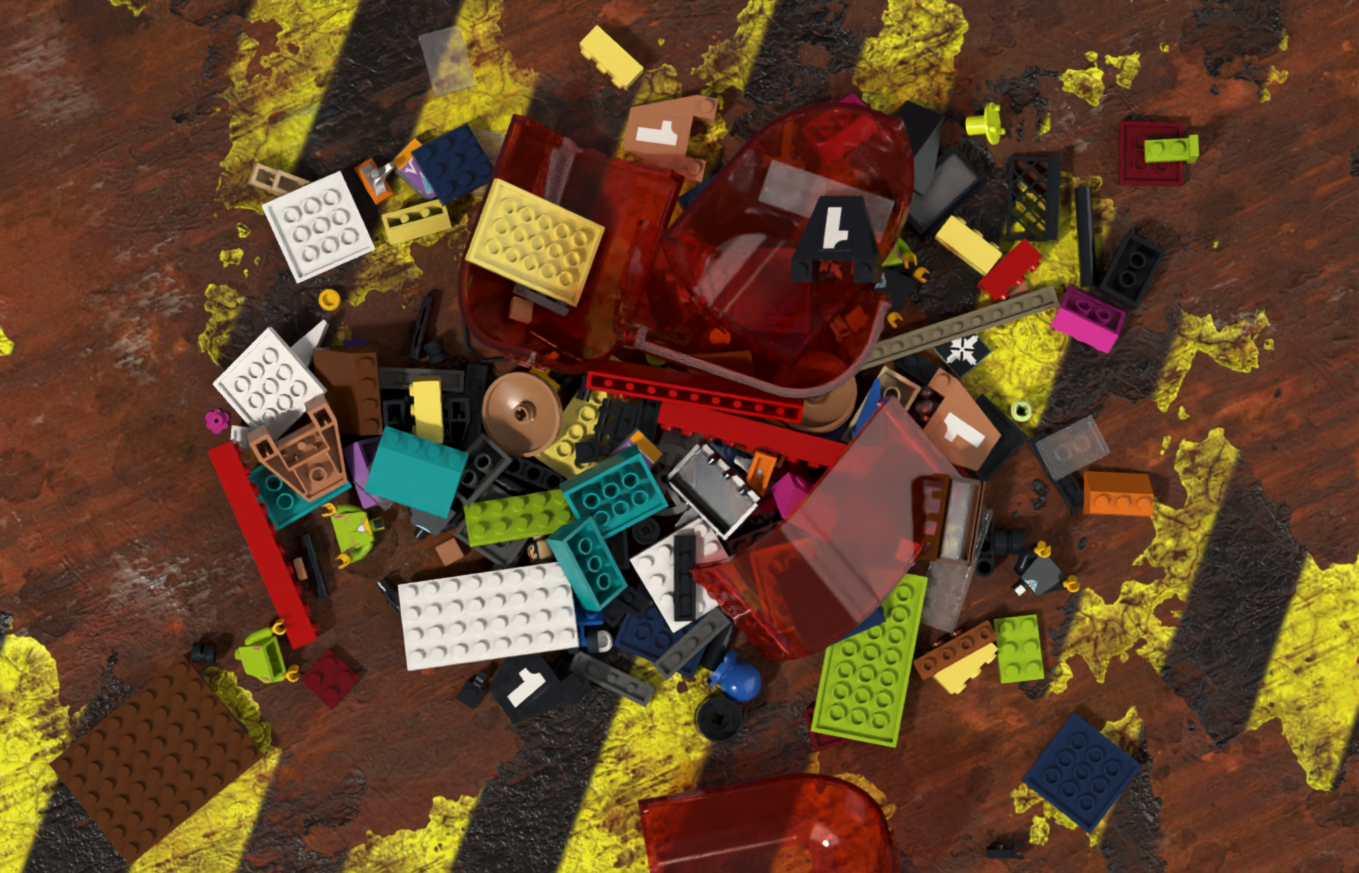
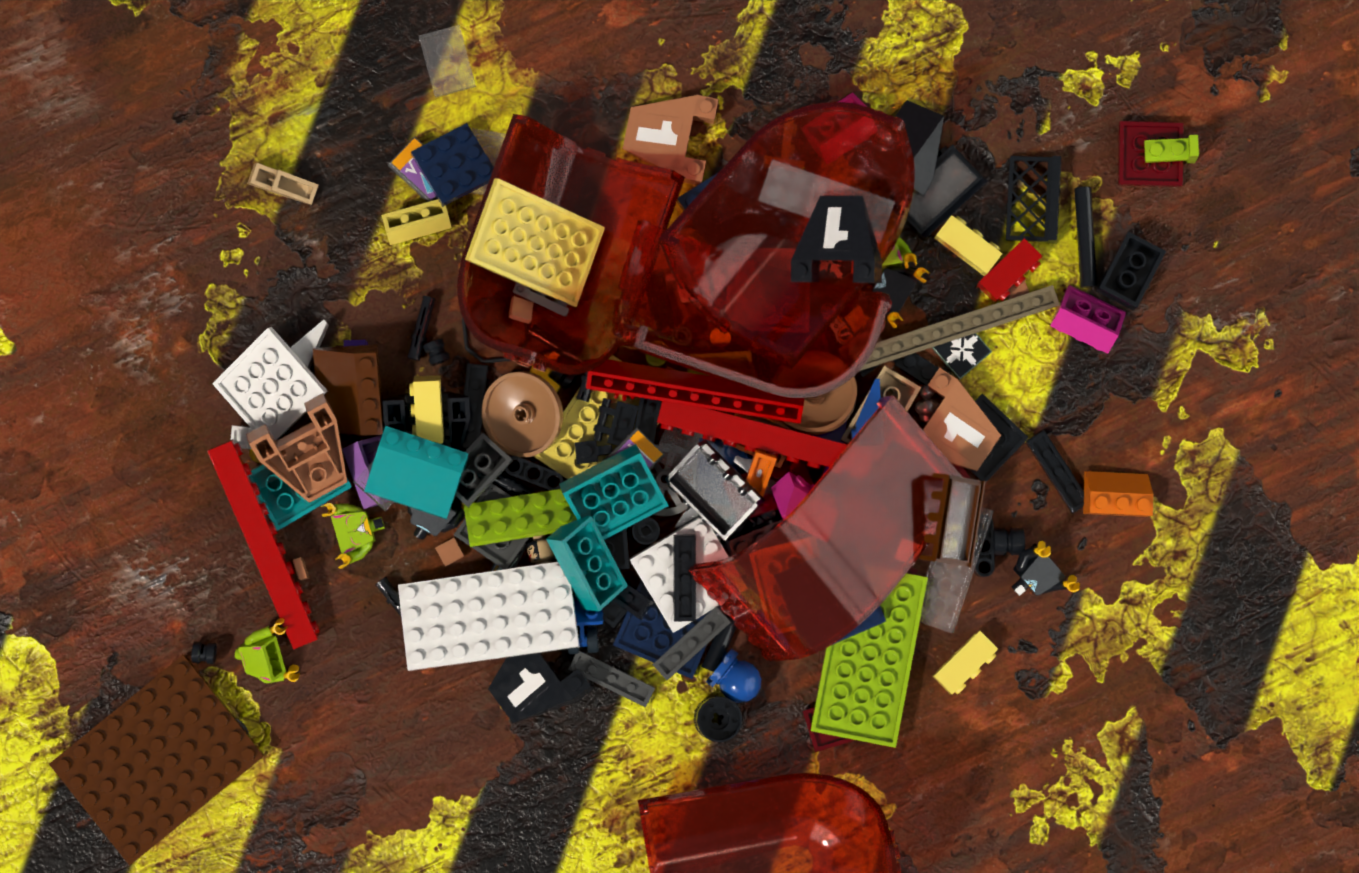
(222, 423): dark pink plant -> none
(314, 566): black pin -> none
(318, 227): white plate -> none
(329, 300): yellow tile -> none
(330, 679): dark red plate -> none
(374, 179): piece -> none
(402, 377): dark grey plate -> none
(472, 692): black plate -> none
(605, 641): white plate -> none
(610, 58): light yellow brick -> none
(955, 649): dark orange bracket -> none
(986, 124): neon yellow piece -> none
(998, 851): black plate -> none
(1018, 649): lime plate -> none
(1026, 410): yellowish green cone -> none
(1072, 448): clear tile -> none
(1081, 772): dark blue plate -> none

